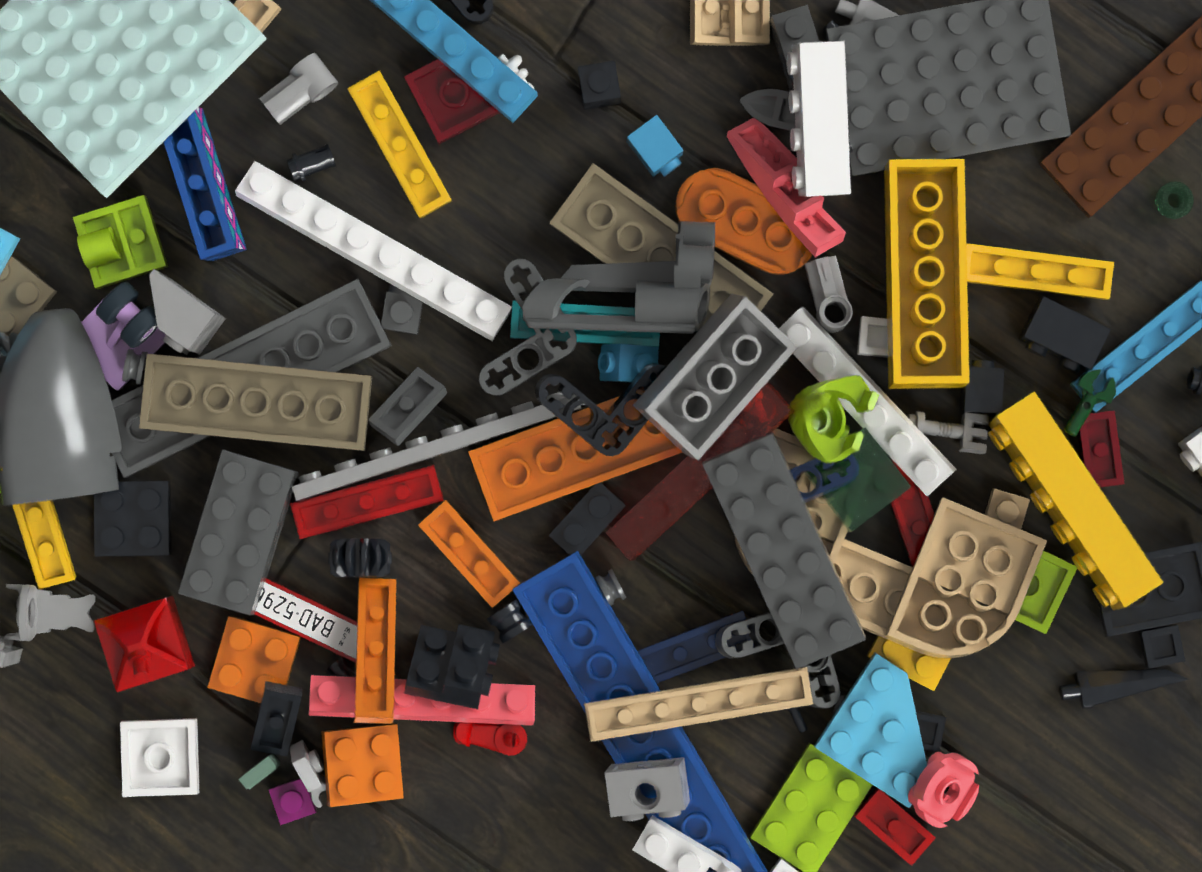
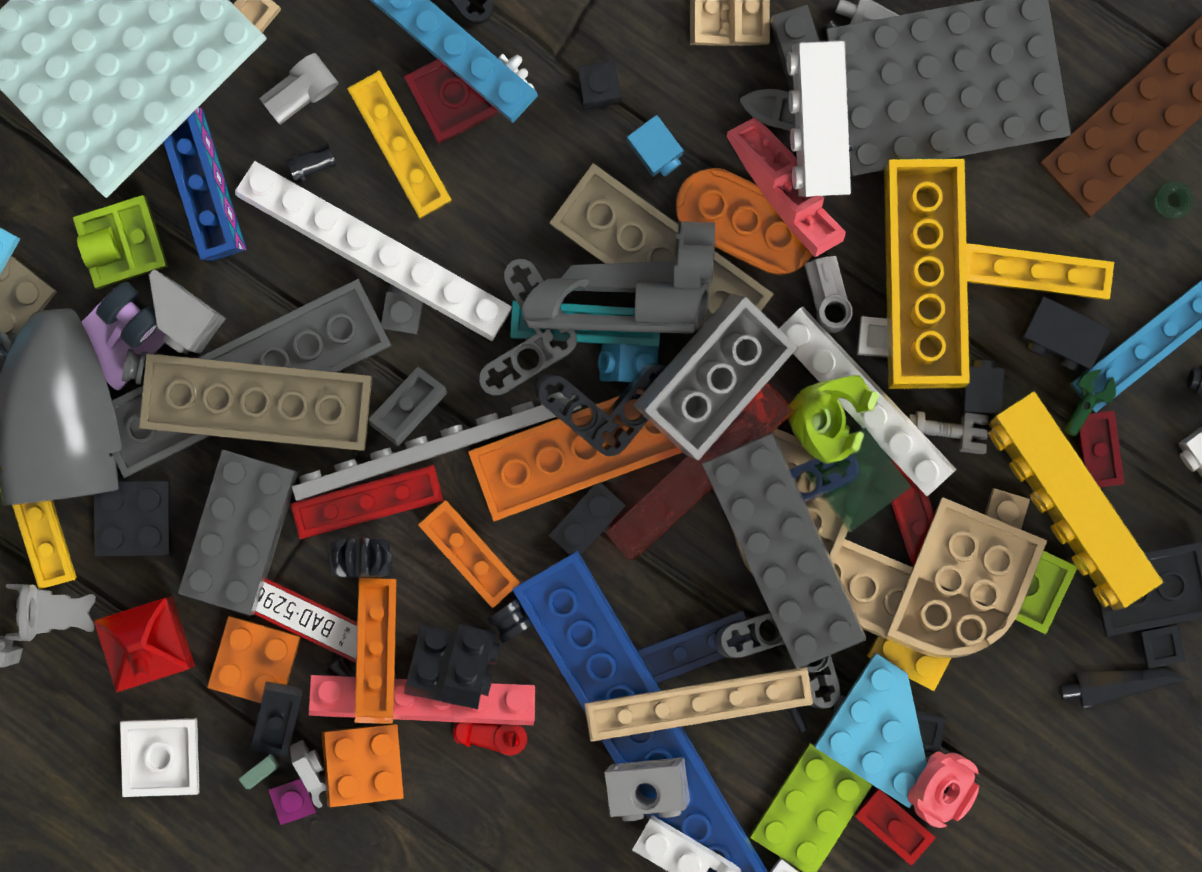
(610, 587): dark grey bush -> none

